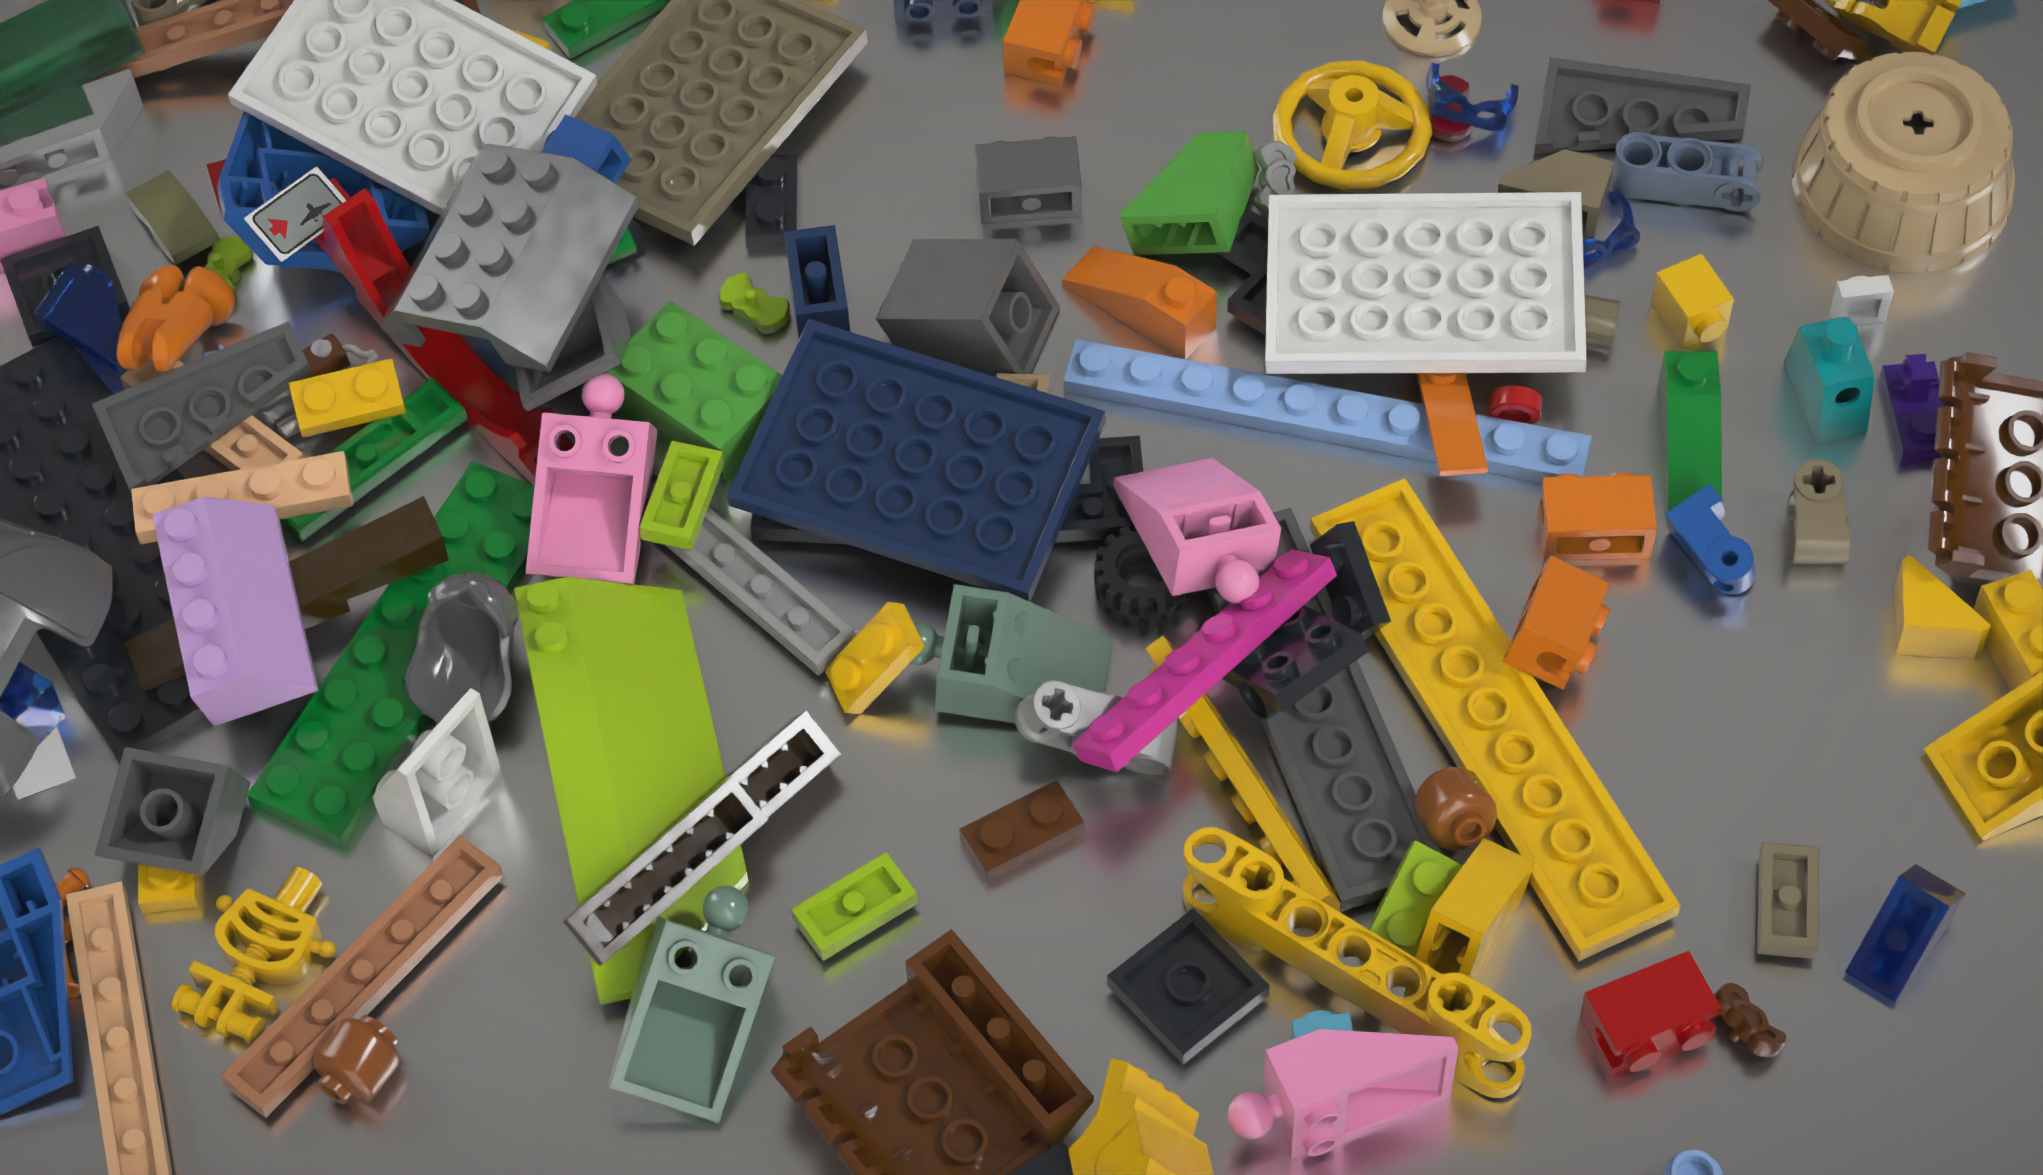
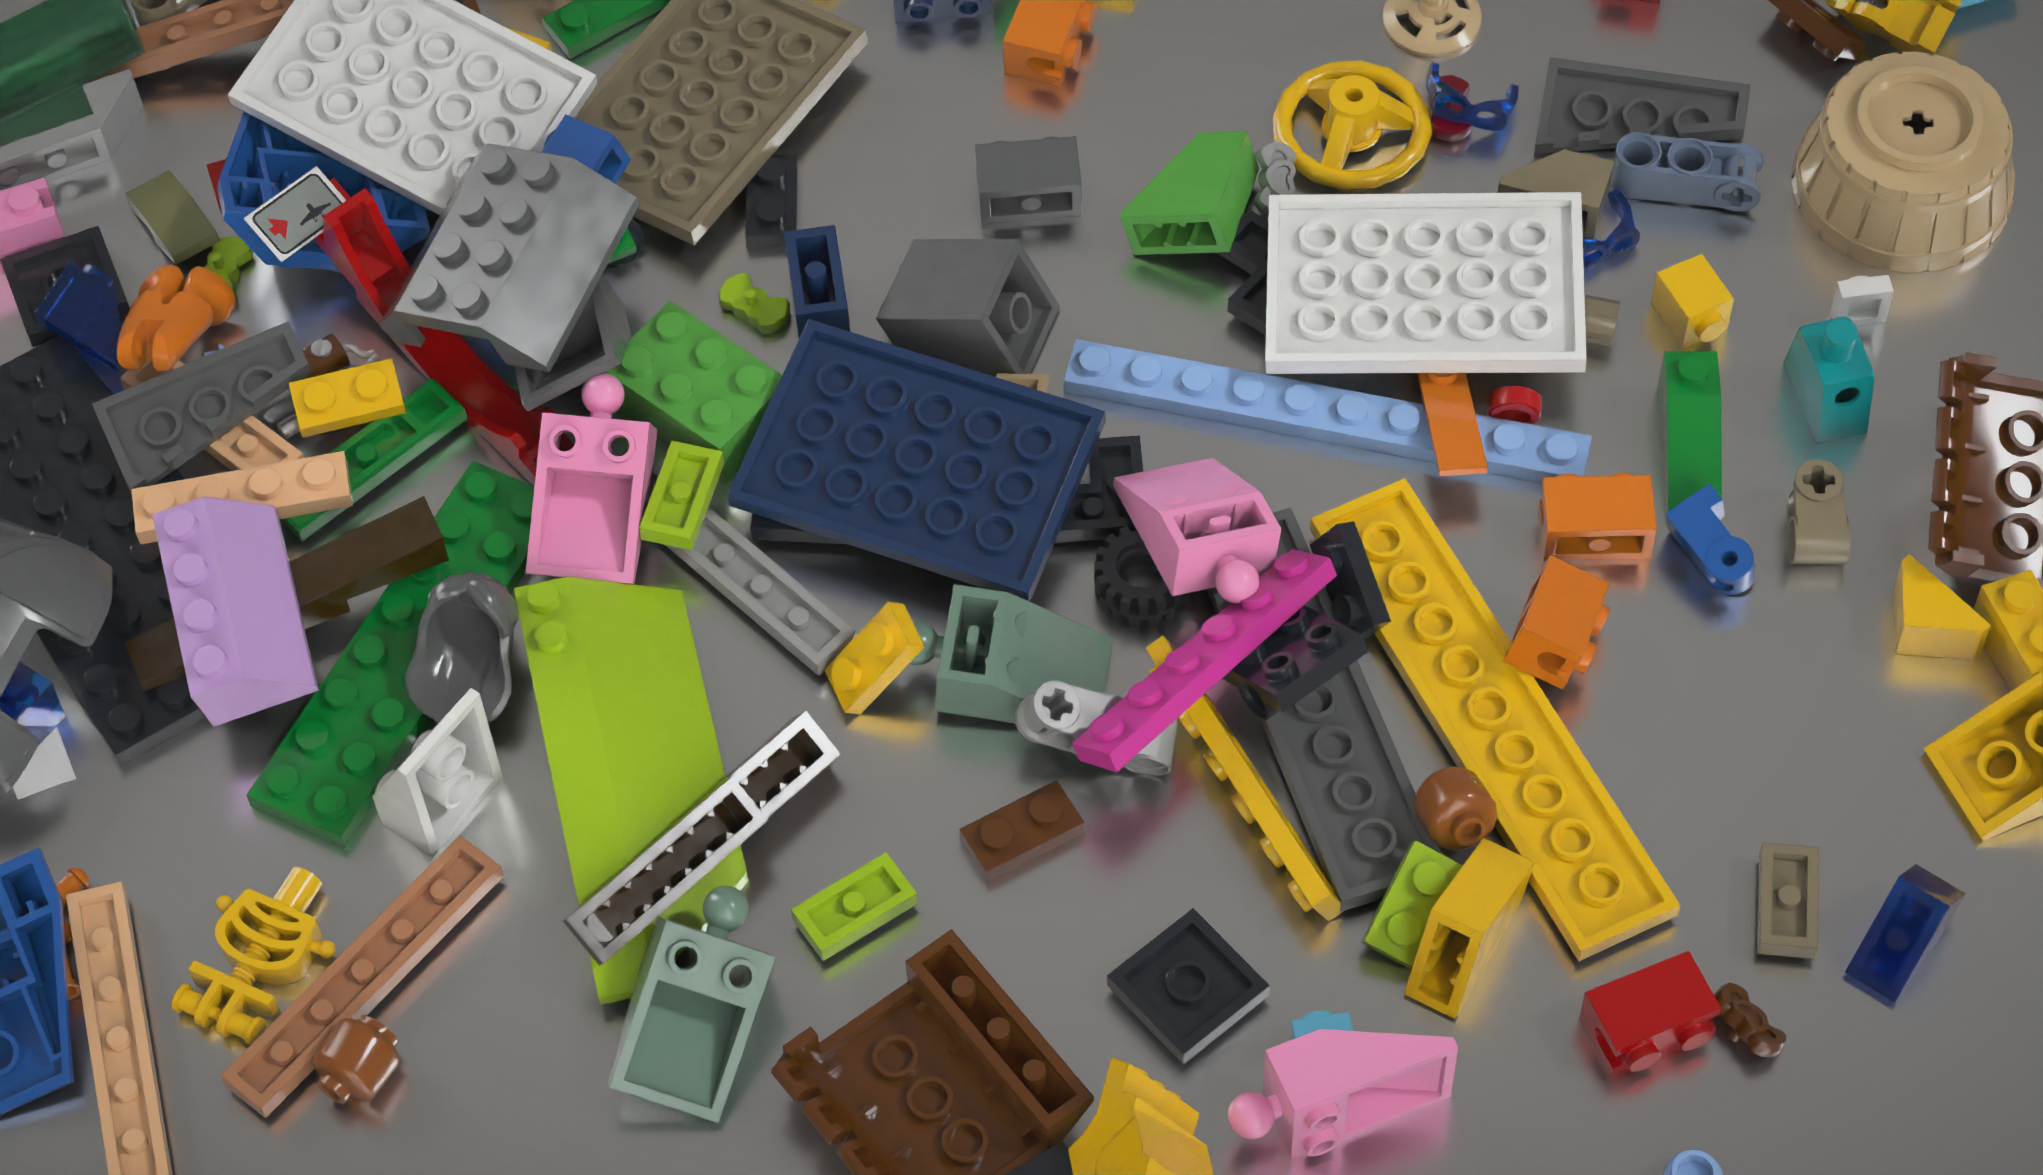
(166, 890): yellow plate -> none
(171, 812): dark grey slope -> none
(1147, 297): orange slope -> none
(1262, 909): yellow piece -> none
(1912, 406): dark purple hinge -> none

